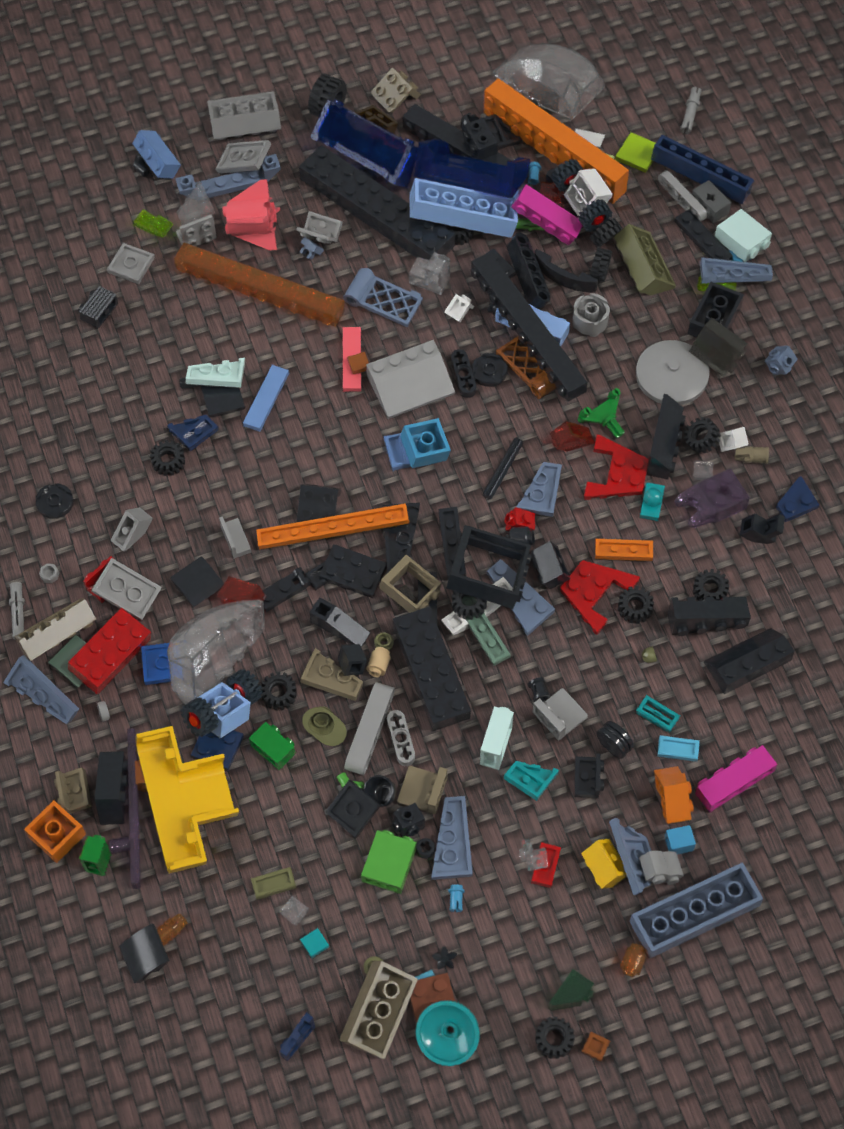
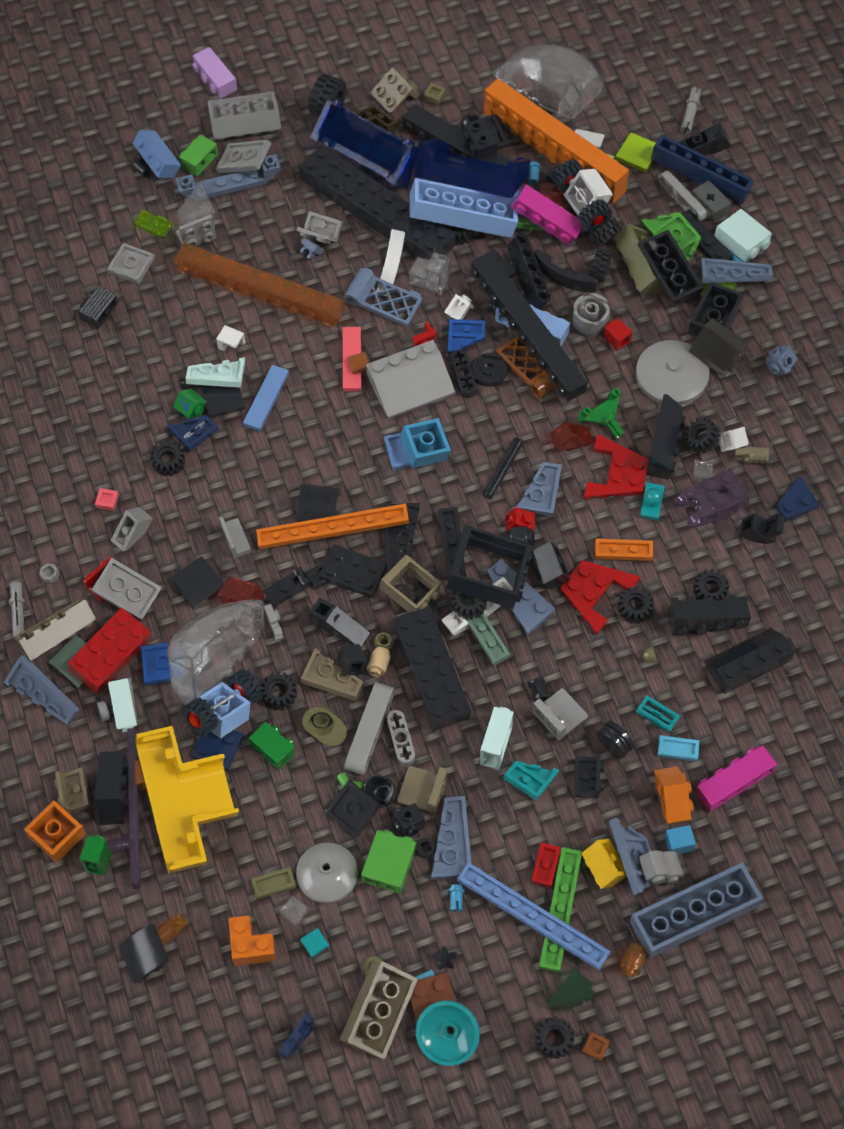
(54, 501): black tile -> none
(106, 499): none -> coral plate
(123, 704): none -> light aqua slope
(189, 403): none -> green brick
(198, 155): none -> bright green brick
(214, 72): none -> lavender brick
(229, 337): none -> white panel
(248, 947): none -> orange brick
(252, 216): coral brick -> none
(273, 618): none -> light grey plate
(331, 884): none -> light grey dish
(392, 258): none -> white sticker
(428, 335): none -> red bracket
(434, 93): none -> olive plate
(465, 333): none -> blue wing
(533, 858): clear bracket -> none
(533, 916): none -> medium blue tile
(561, 905): none -> bright green plate
(617, 334): none -> red brick
(671, 267): none -> black slope
(679, 227): none -> bright green wing
(709, 140): none -> black slope

